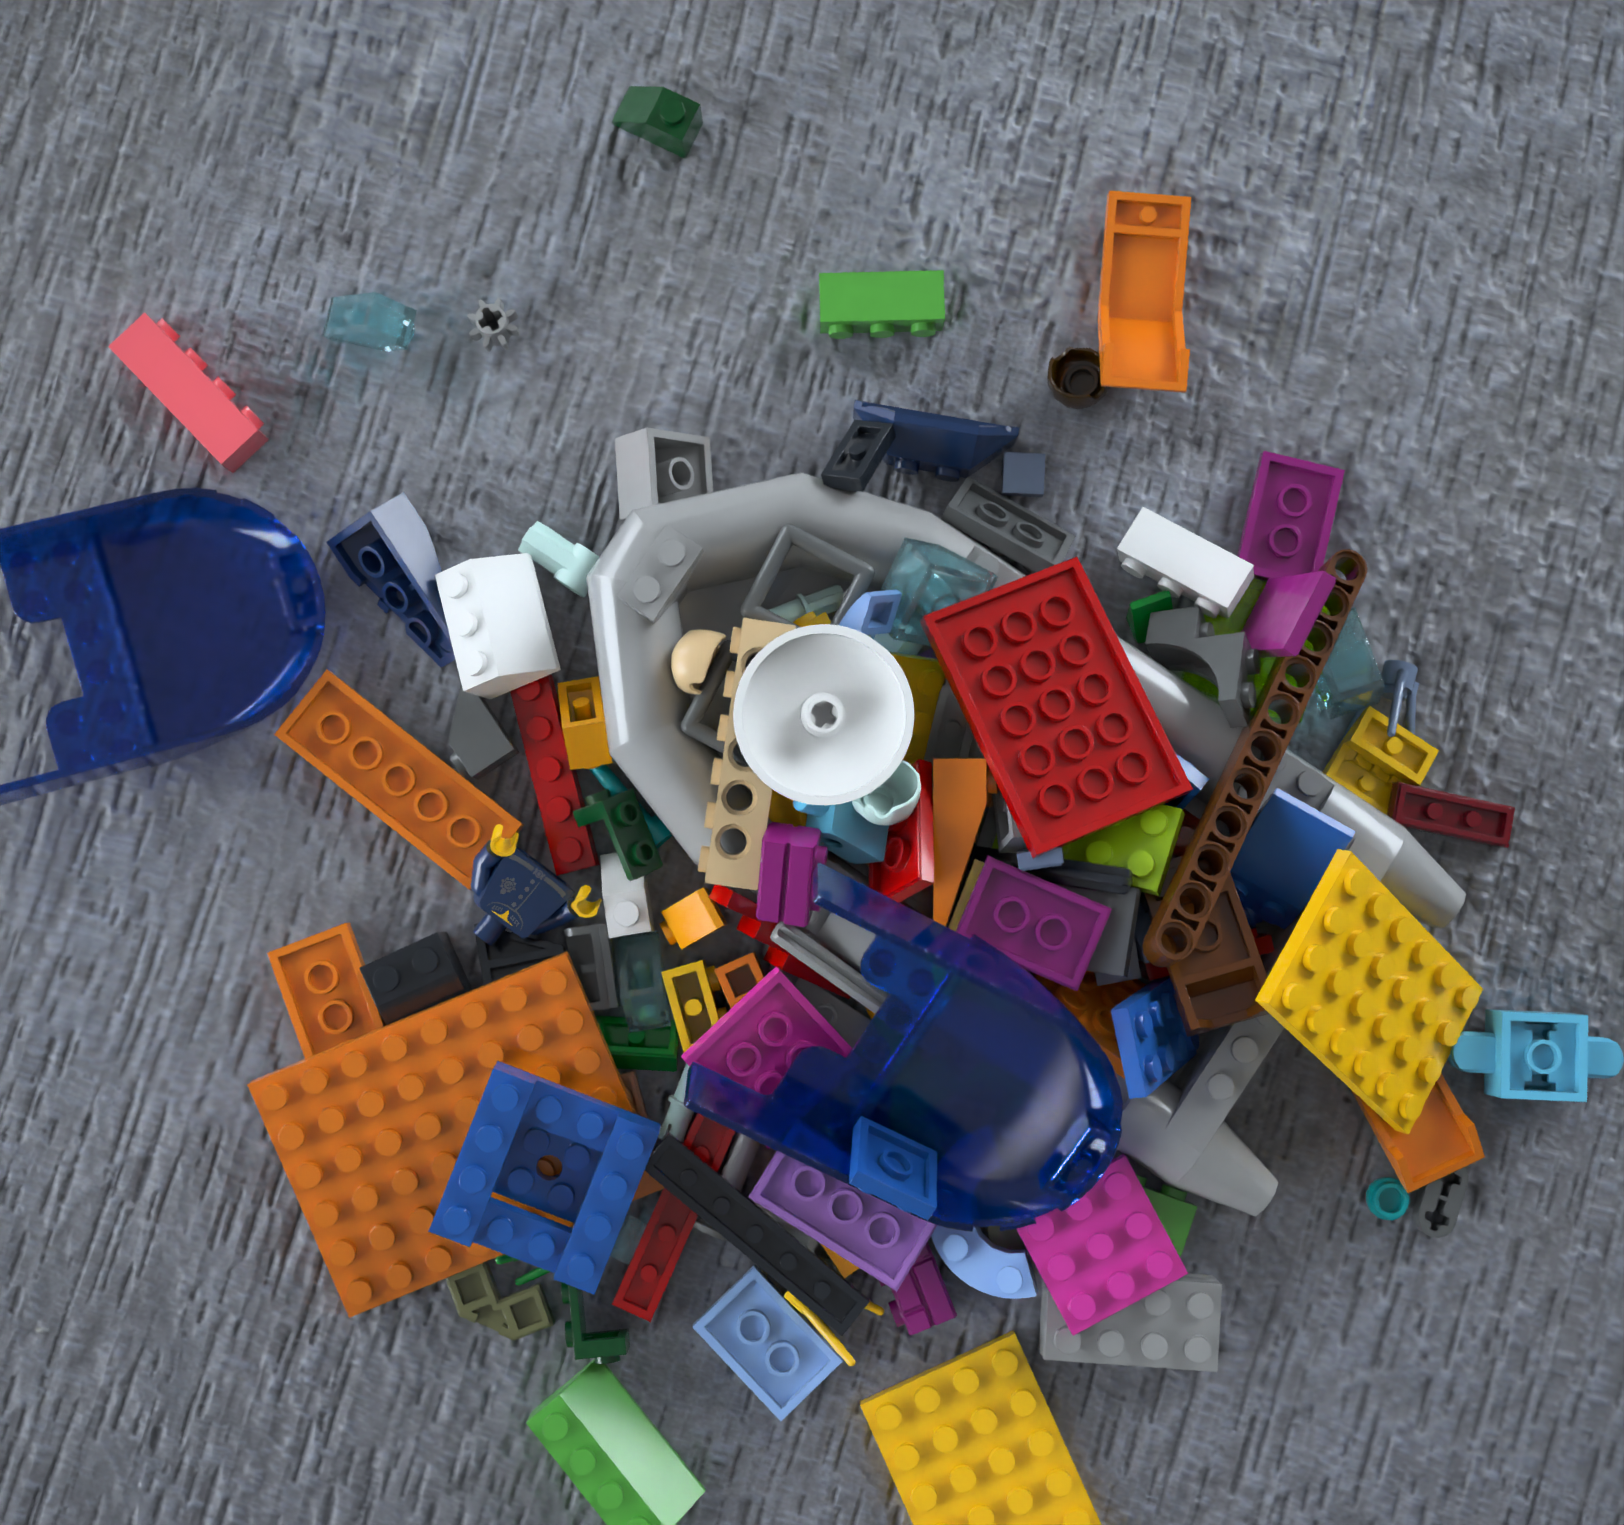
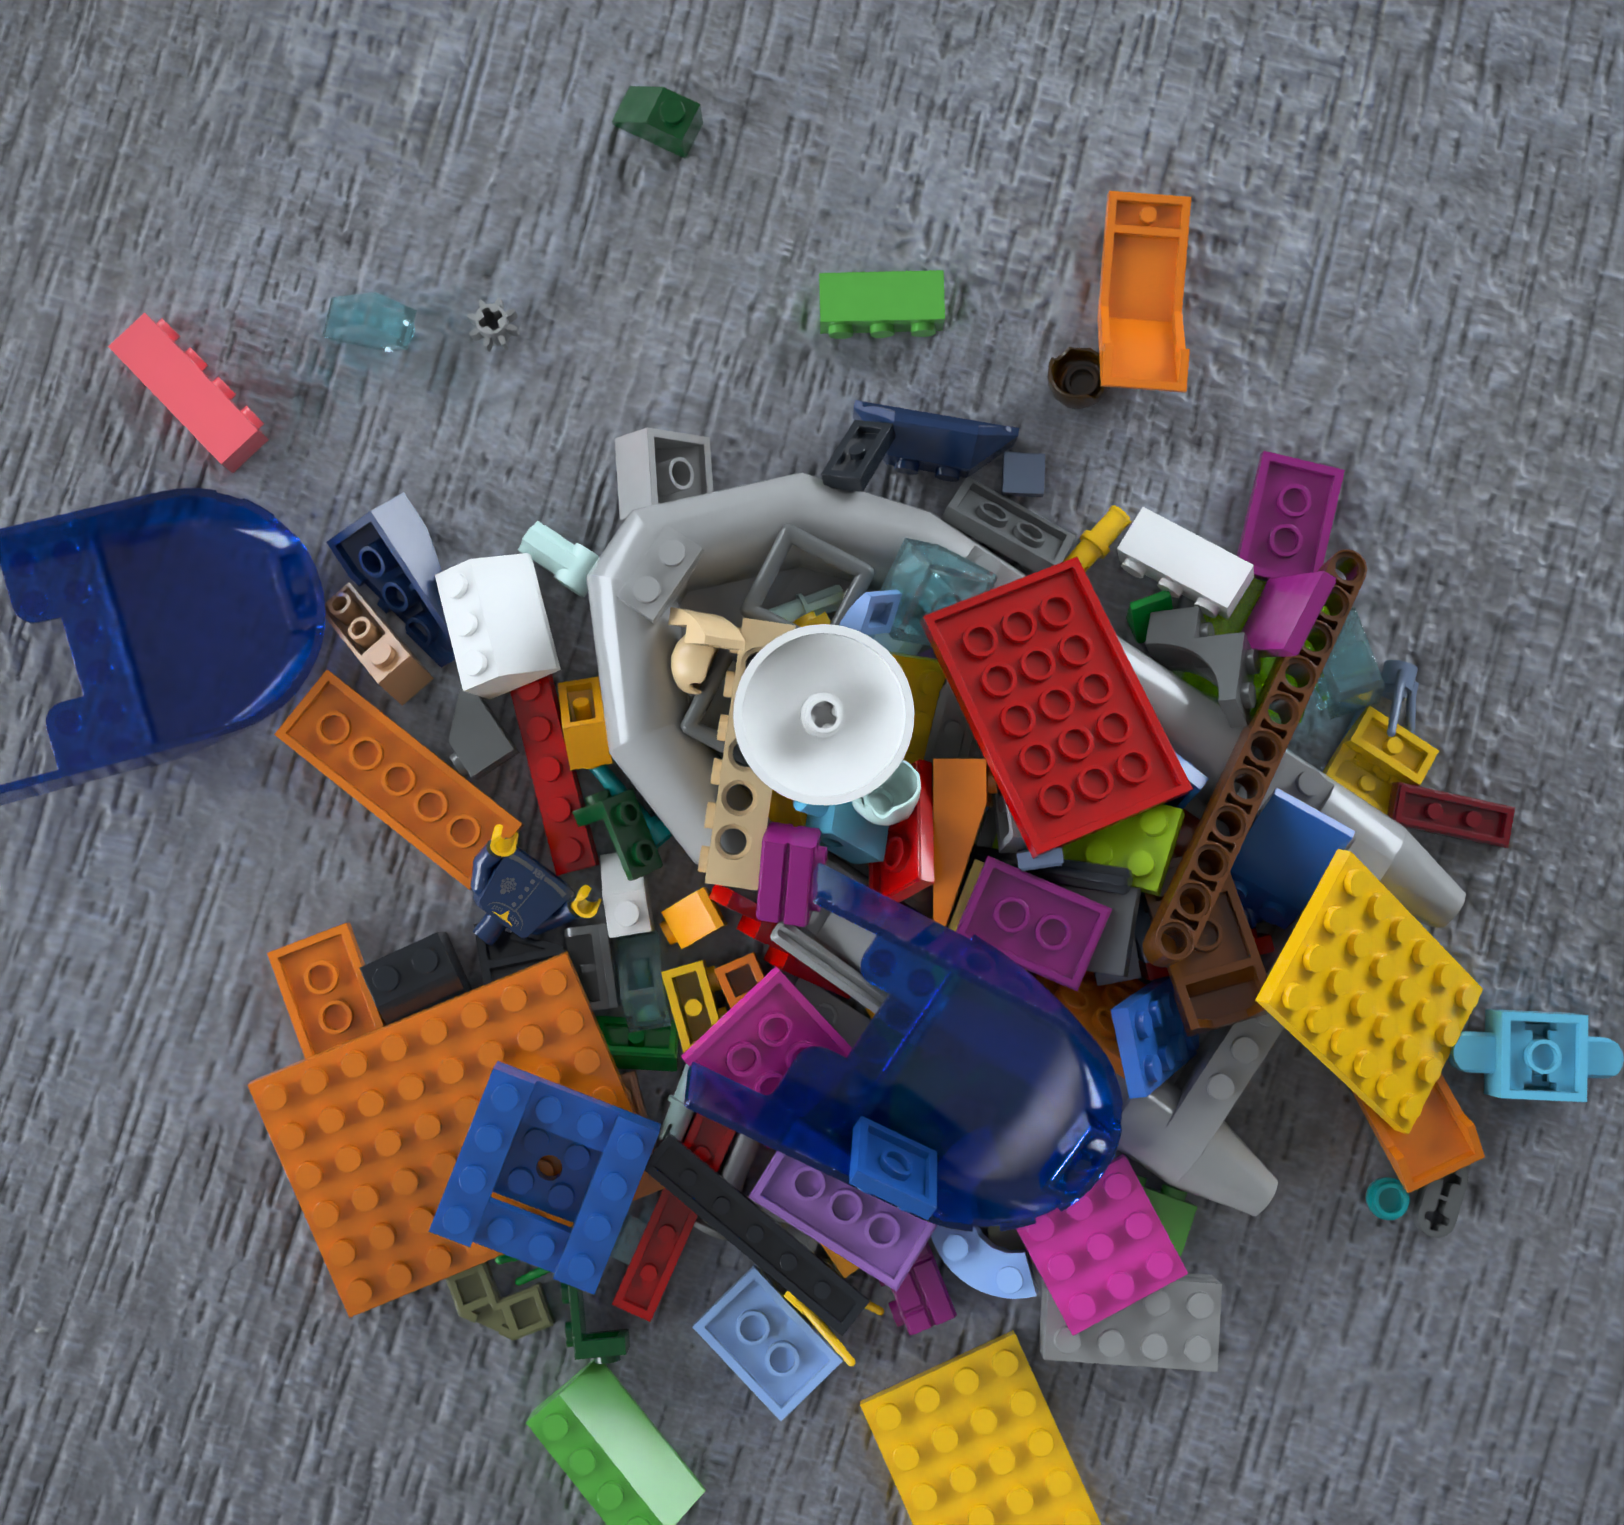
(376, 644): none -> medium nougat slope
(707, 629): none -> tan slope
(1096, 542): none -> yellow pin

